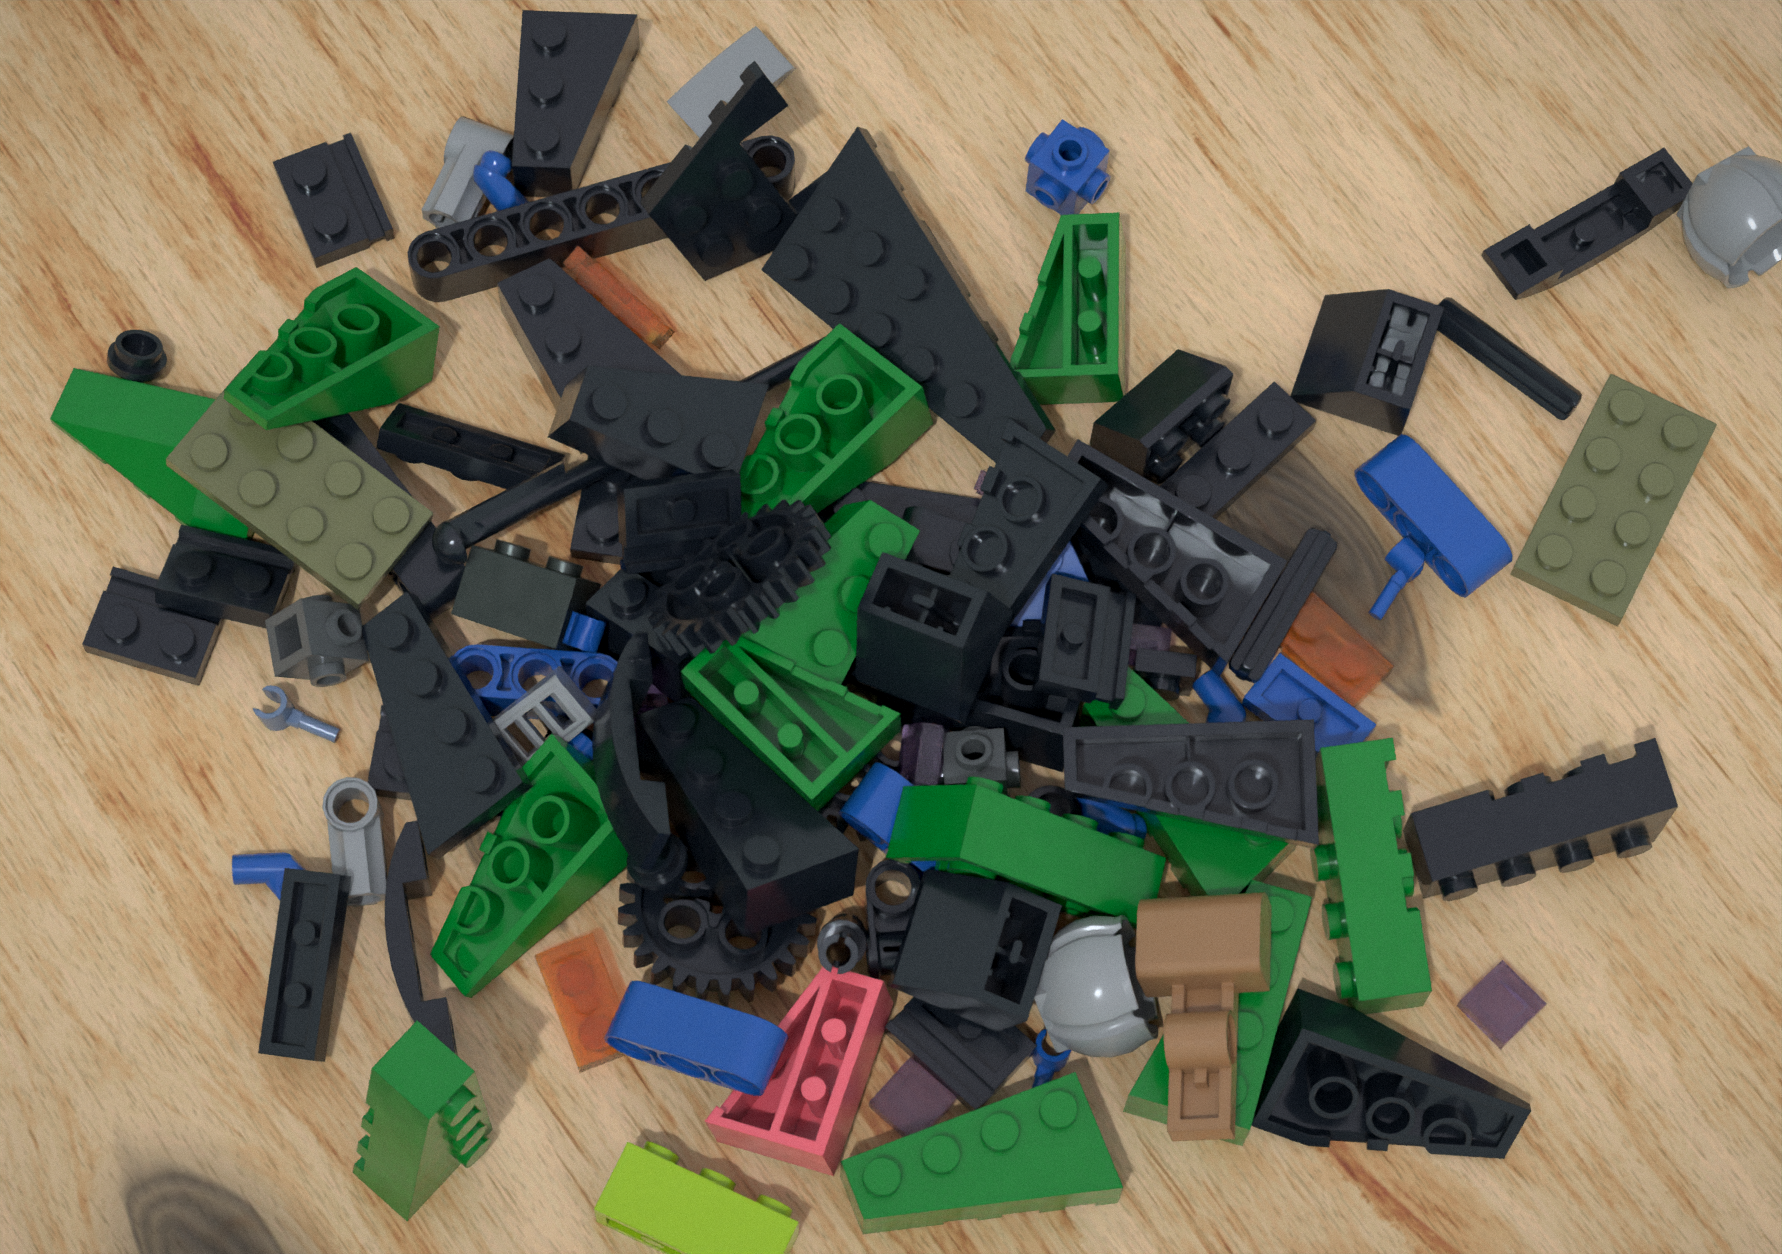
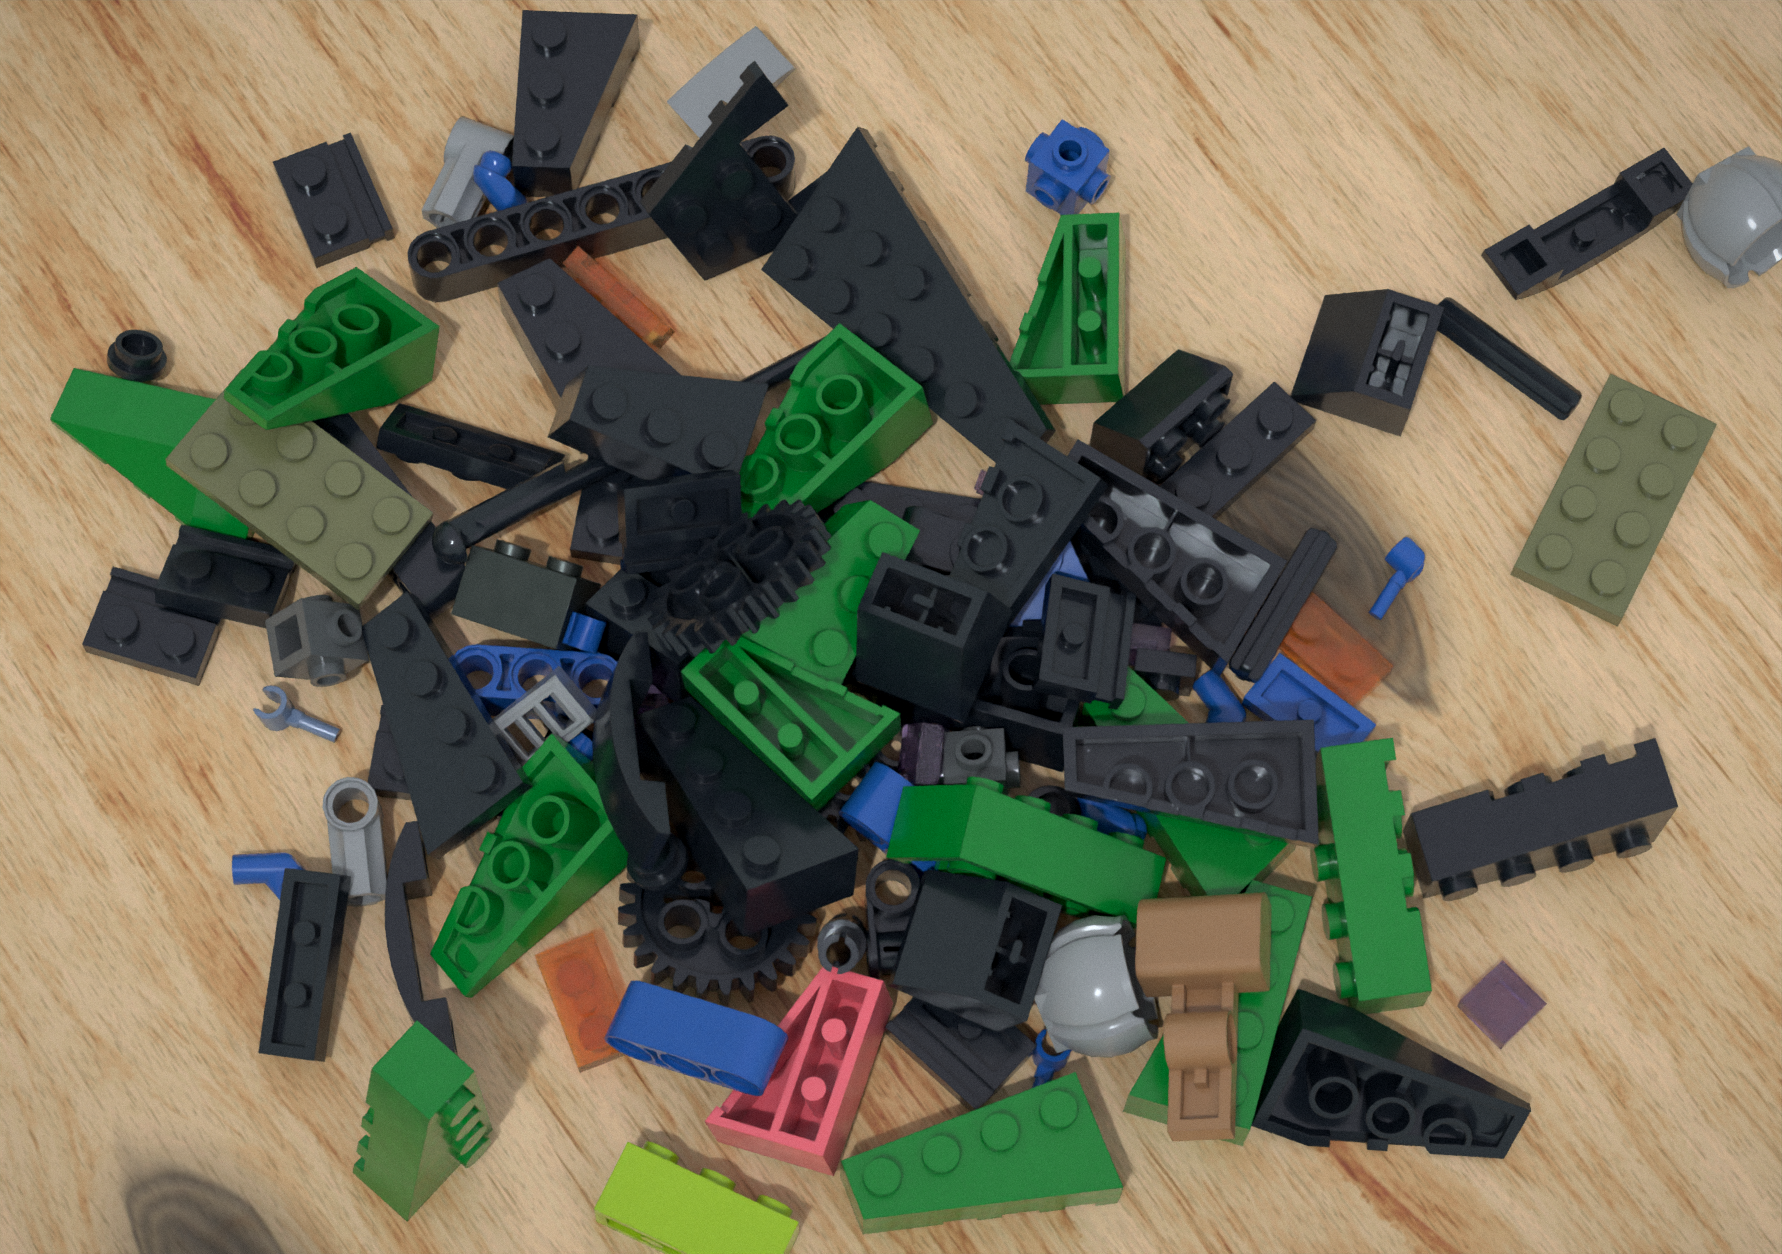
(912, 1099): clear purple tile -> none
(1434, 514): blue beam -> none

